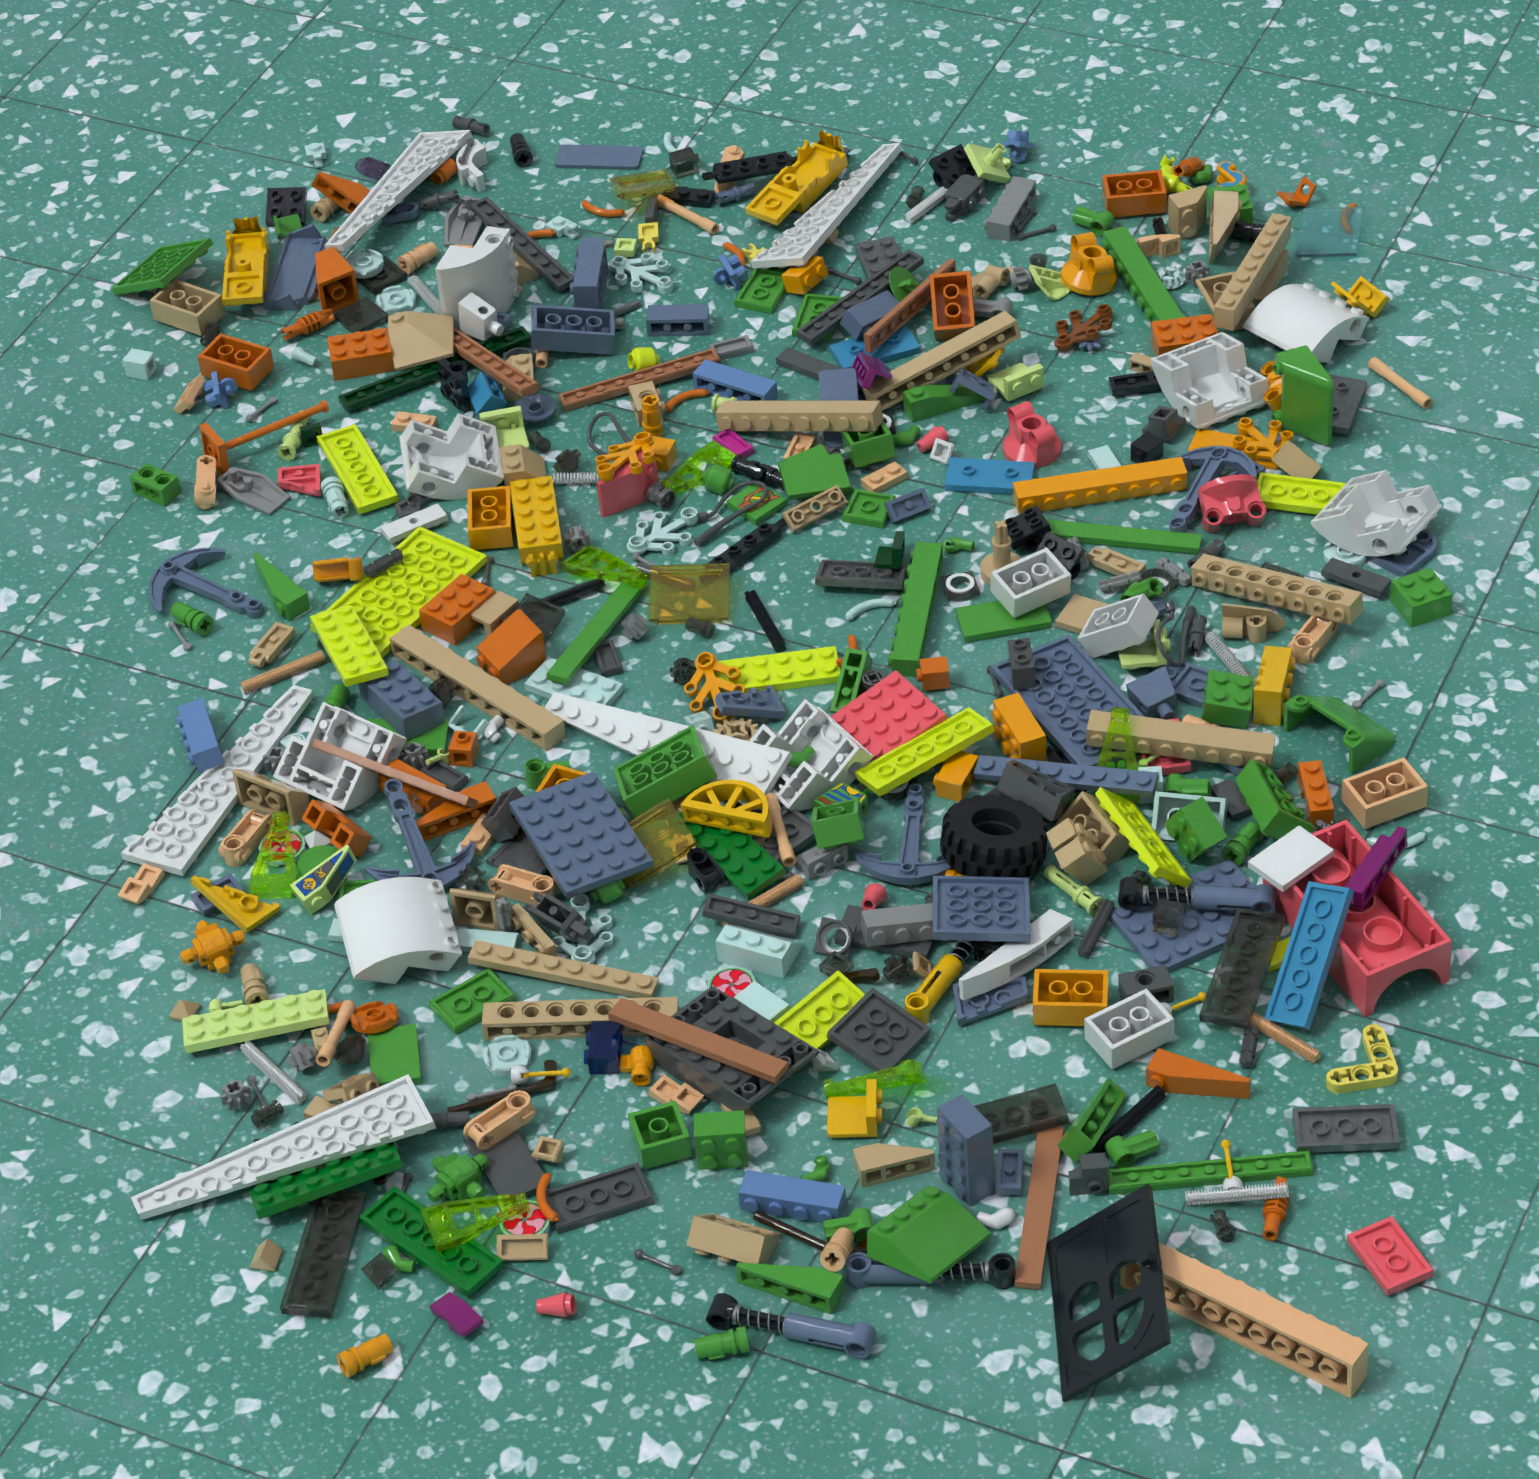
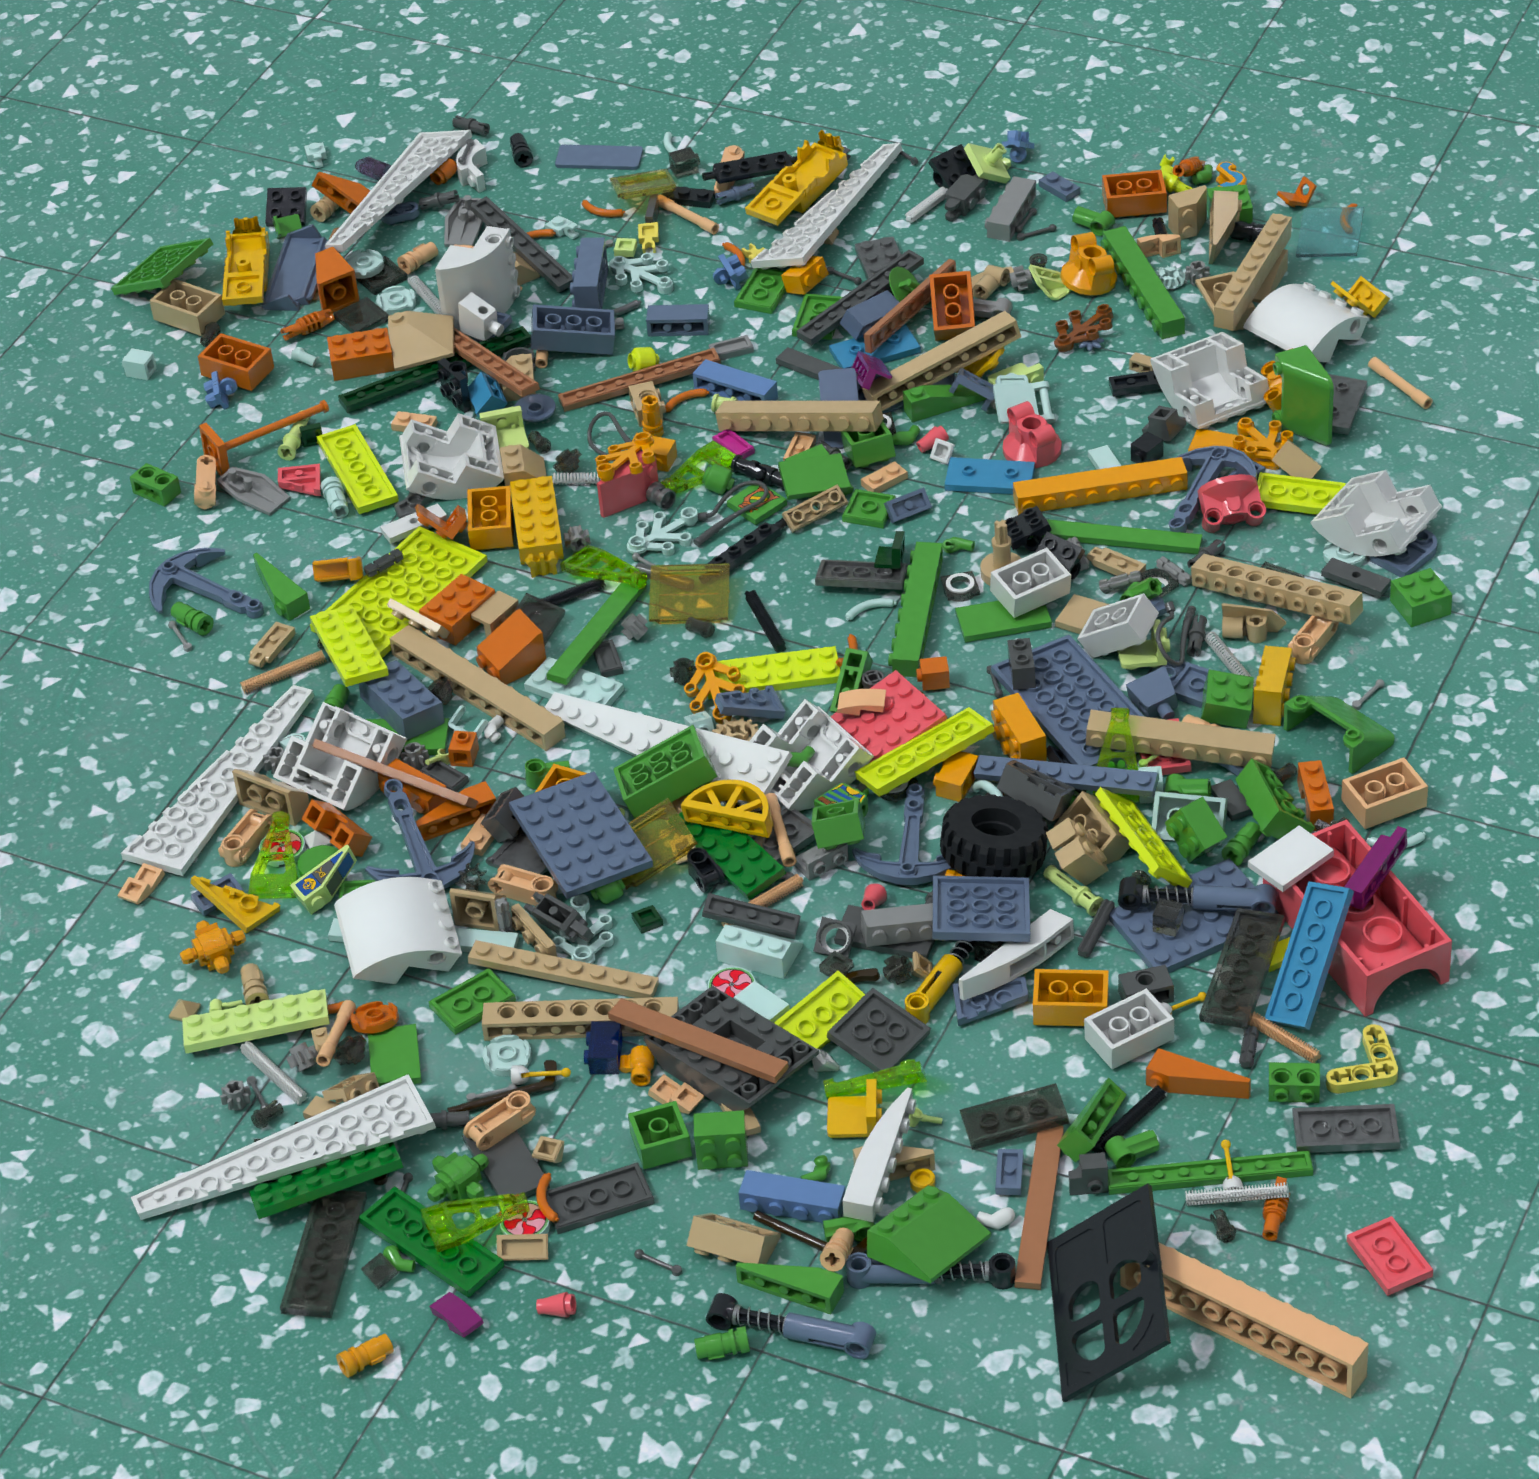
(191, 392): light nougat plate -> none
(199, 735): medium blue brick -> none
(266, 1256): tan slope -> none
(271, 401): light grey hinge -> none
(417, 620): none -> tan tile
(453, 525): none -> orange bracket
(485, 581): flat silver hinge -> none
(647, 919): none -> dark green tile
(861, 699): none -> light nougat slope
(878, 1160): none -> white slope
(915, 196): clear smoke pin -> none
(921, 1178): none -> yellow tile
(965, 1150): sand blue brick -> none
(989, 787): none -> light aqua piece
(1016, 389): none -> light aqua piece
(1059, 186): none -> sand blue plate
(1179, 332): orange brick -> none
(1294, 1082): none -> bright green brick

